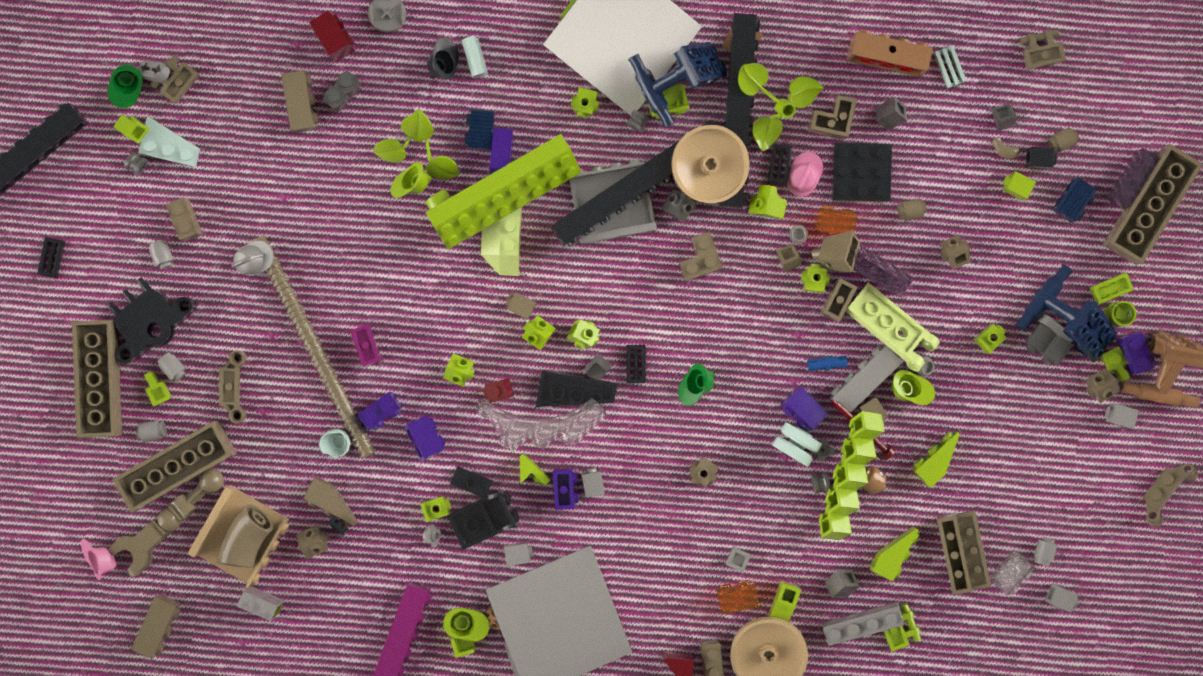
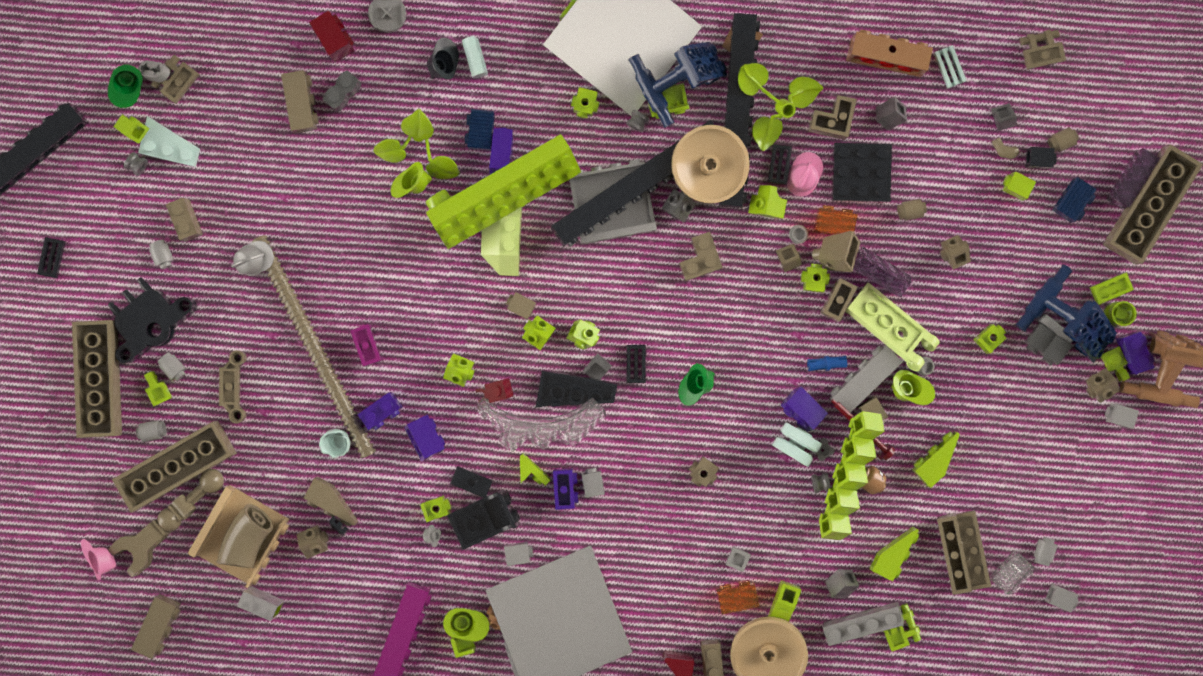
(1163, 489): dark tan plate -> none

